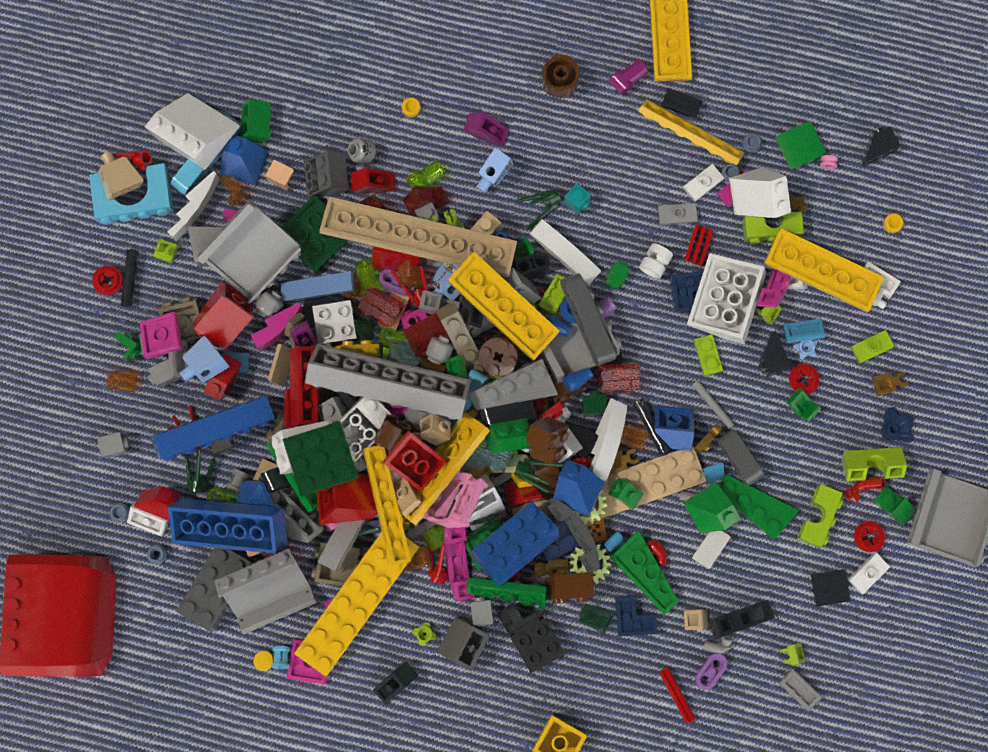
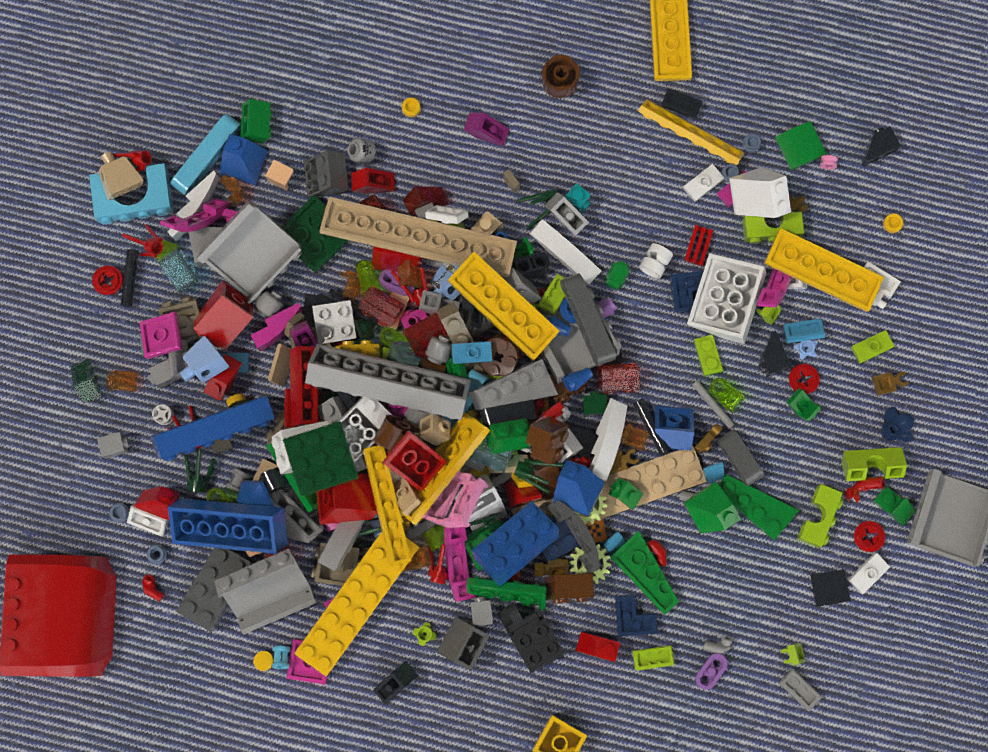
(85, 381): none -> clear green slope
(128, 340): green bracket -> none
(149, 588): none -> red arm
(152, 245): none -> red plant
(159, 414): none -> white wheel
(178, 270): none -> clear light blue brick
(192, 129): white slope -> none
(211, 212): none -> dark pink slope
(236, 400): none -> yellow tile
(317, 287): medium blue tile -> none
(426, 176): clear neon green piece -> none
(446, 214): none -> white plate
(471, 352): none -> dark azure plate
(497, 163): light blue torso -> none
(511, 181): none -> dark tan tile
(566, 214): none -> light grey brick
(595, 618): clear green bracket -> none
(597, 646): none -> red slope
(625, 79): magenta piece -> none
(653, 658): none -> lime plate
(677, 214): light grey plate -> none
(677, 695): red axle -> none
(696, 619): tan slope -> none
(711, 548): white slope -> none
(726, 395): none -> clear neon green piece
(741, 619): black slope -> none

